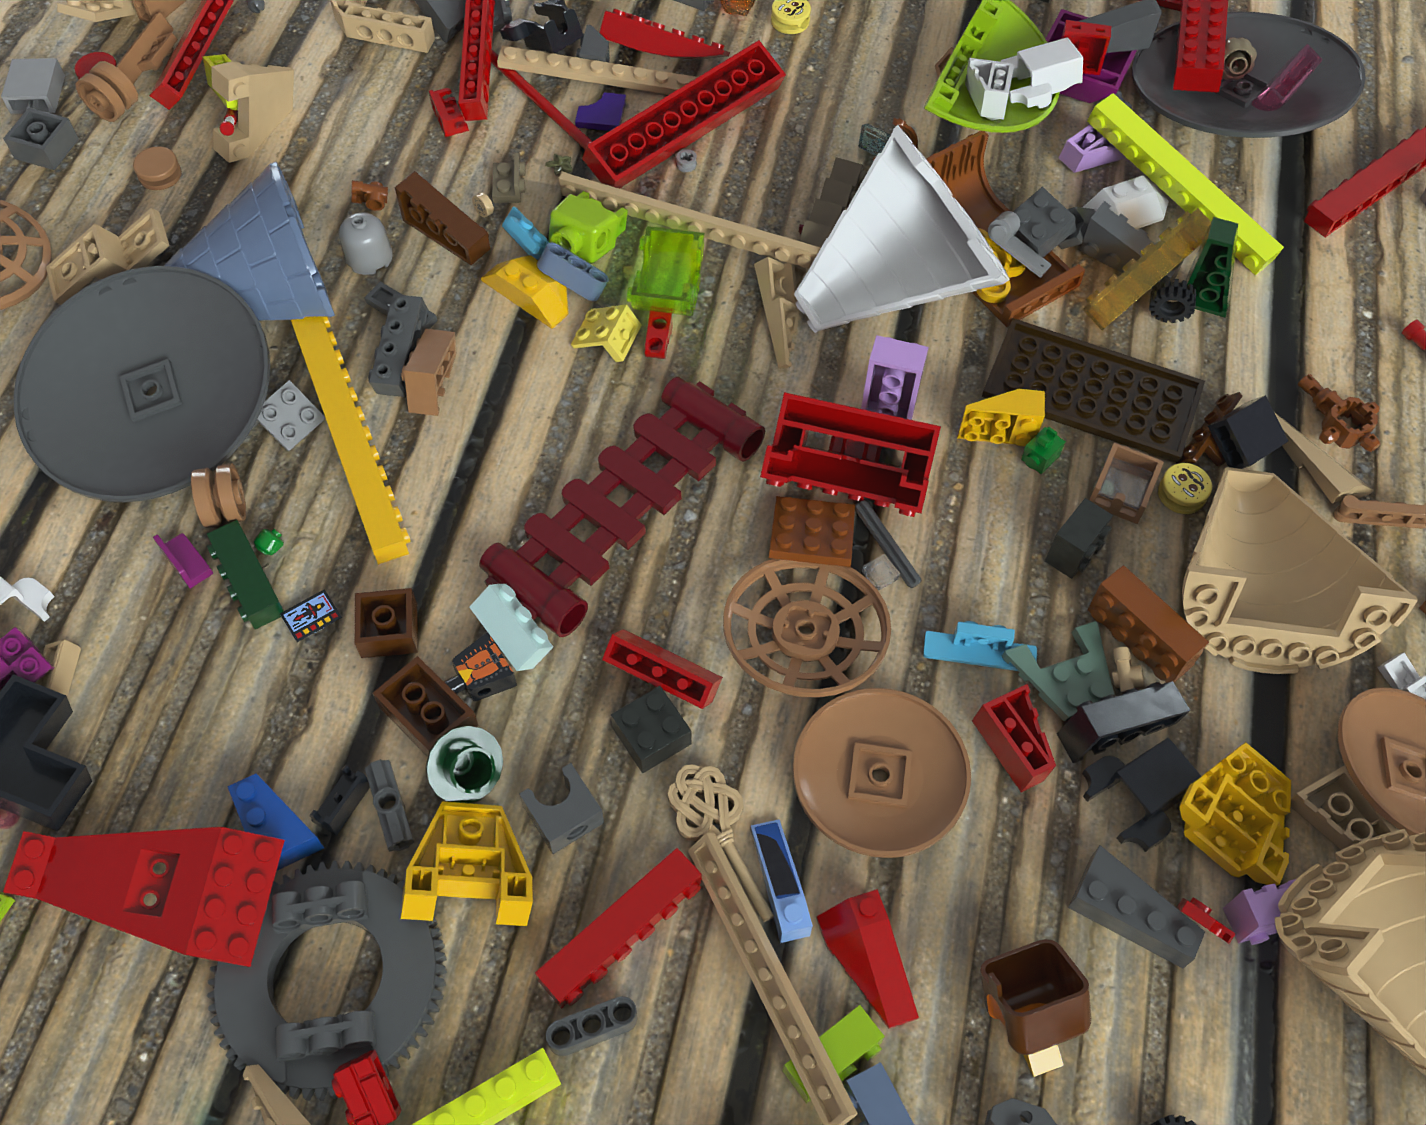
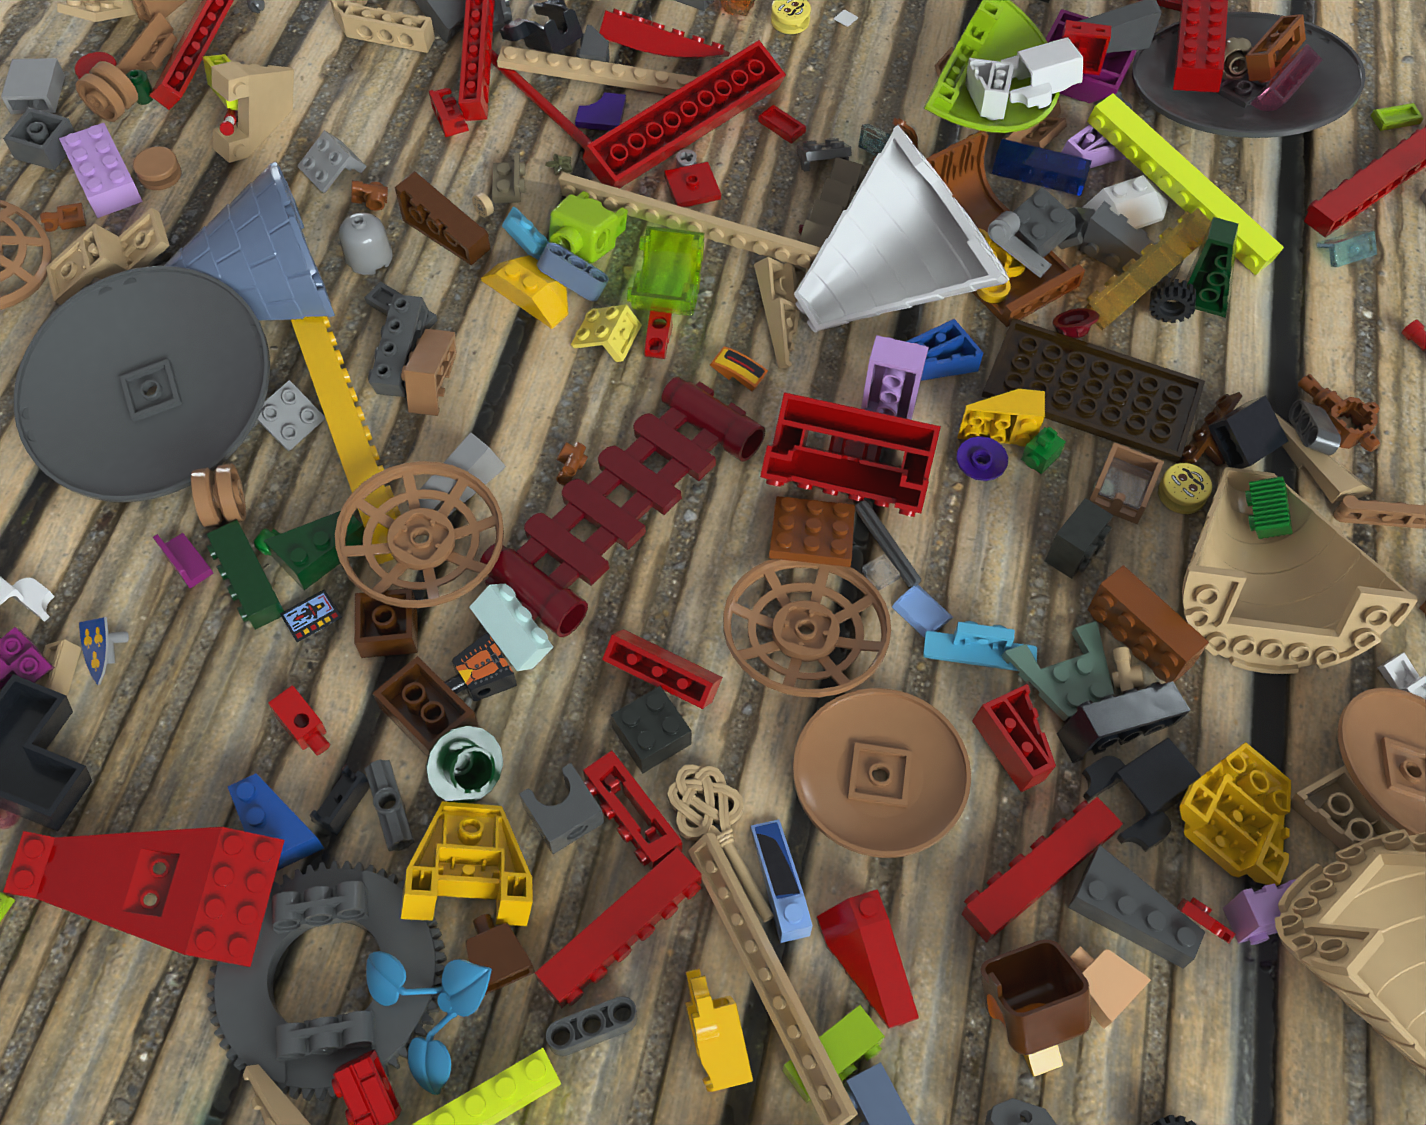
(66, 217): none -> dark orange plate
(99, 646): none -> shield
(100, 170): none -> lavender brick
(142, 85): none -> dark green brick
(300, 720): none -> red torso
(310, 549): none -> dark green wedge
(327, 160): none -> light grey bracket
(416, 523): none -> medium nougat dish
(460, 995): none -> dark azure plant
(472, 457): none -> light grey slope
(498, 950): none -> reddish brown torso
(573, 459): none -> dark orange plate
(603, 774): none -> red brick
(692, 185): none -> red plate
(717, 1035): none -> yellow piece
(742, 368): none -> slope
(782, 124): none -> red tile
(820, 151): none -> dark grey piece
(846, 18): none -> white sticker
(921, 610): none -> light blue piece
(949, 351): none -> blue wedge
(982, 450): none -> dark purple dish
(1040, 869): none -> red brick
(1041, 133): none -> medium nougat bracket
(1041, 167): none -> clear blue brick
(1075, 322): none -> dark red piece
(1111, 983): none -> light nougat torso
(1269, 507): none -> green brick
(1278, 48): none -> dark orange brick
(1314, 427): none -> dark grey beam
(1350, 247): none -> clear light blue panel
(1397, 117): none -> lime tile

